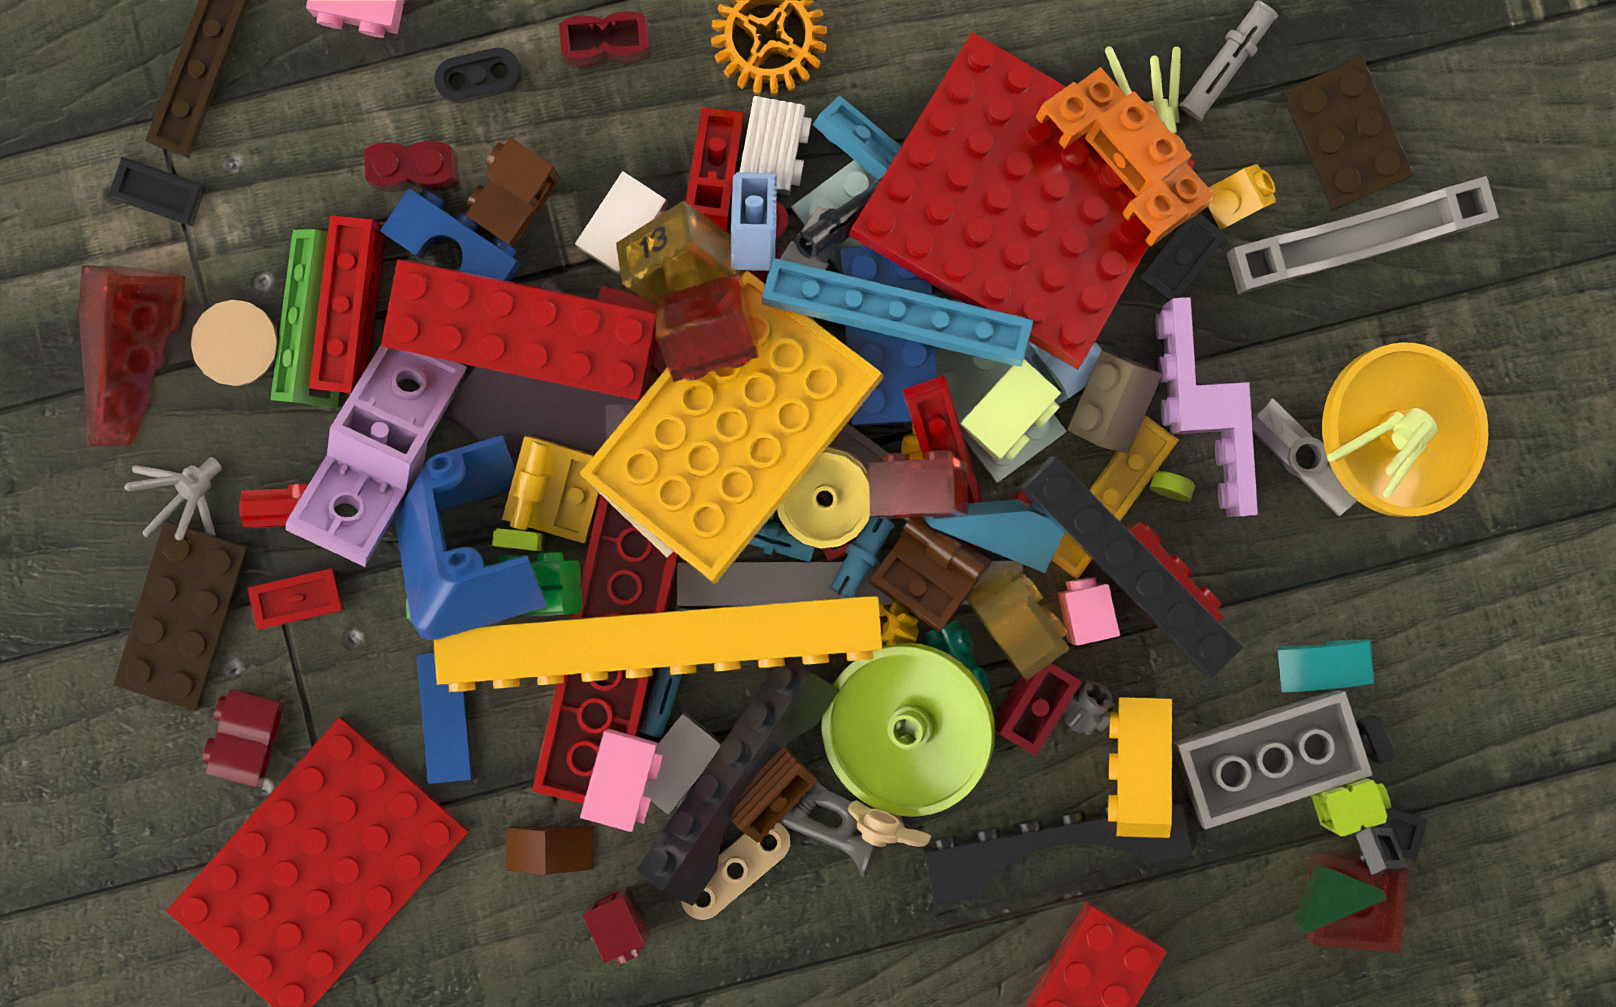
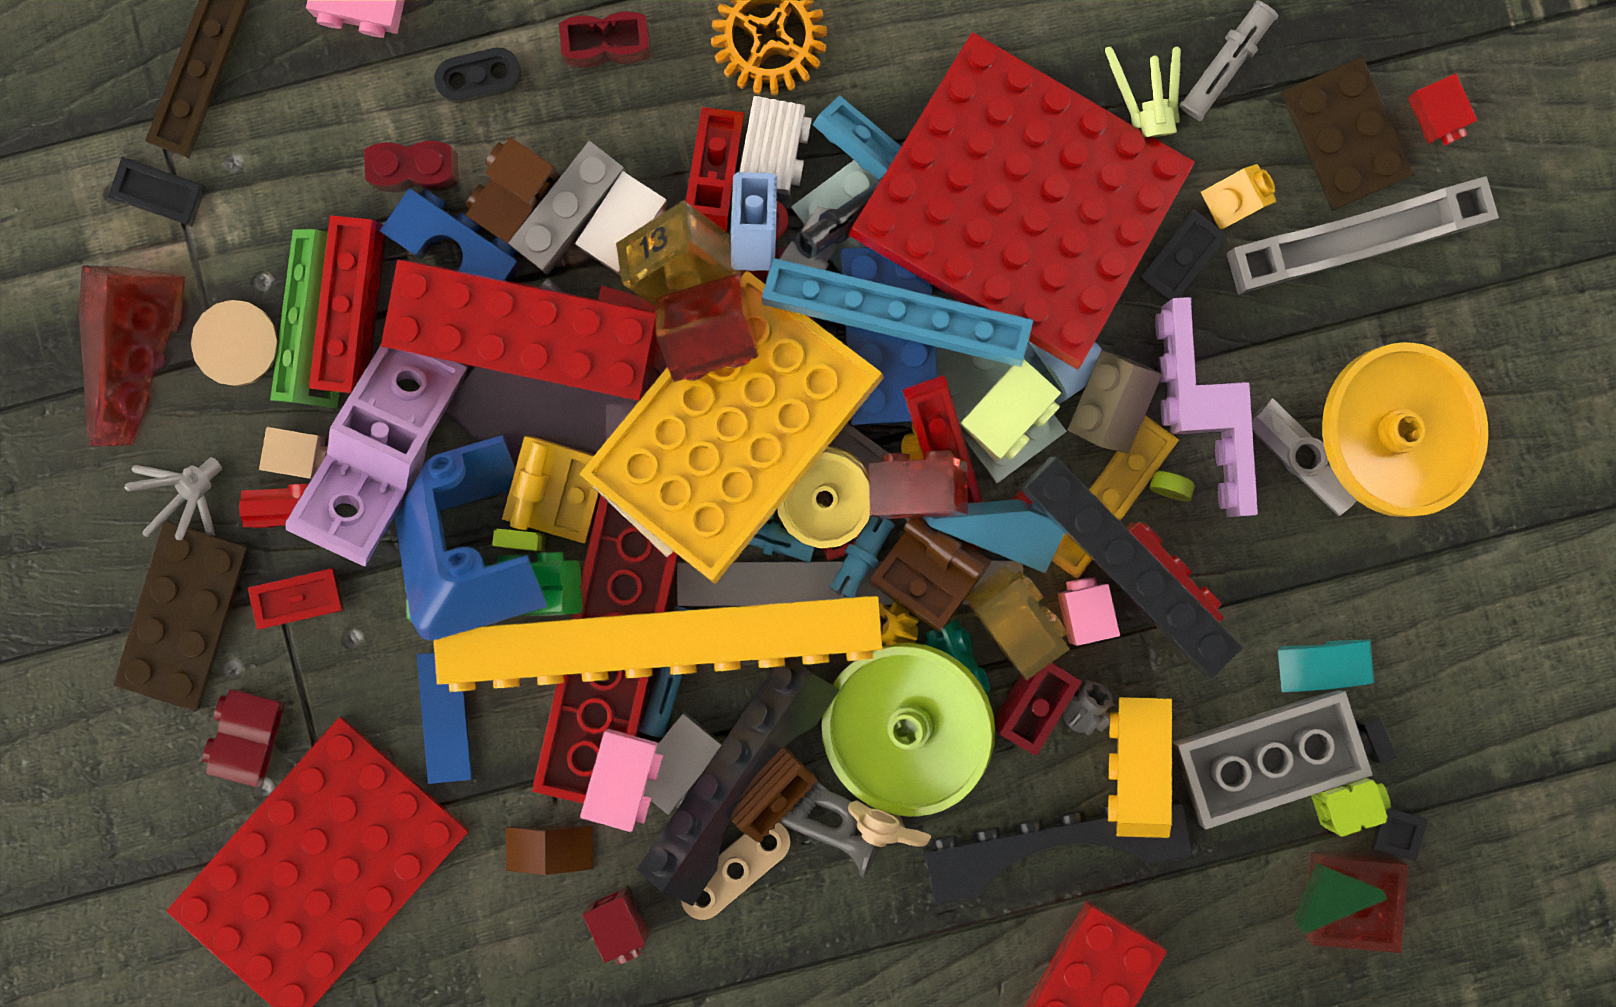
(292, 453): none -> tan brick
(567, 208): none -> light grey brick
(1135, 147): orange bracket -> none
(1380, 851): black plate -> none
(1409, 436): yellowish green plant -> none
(1443, 110): none -> red brick

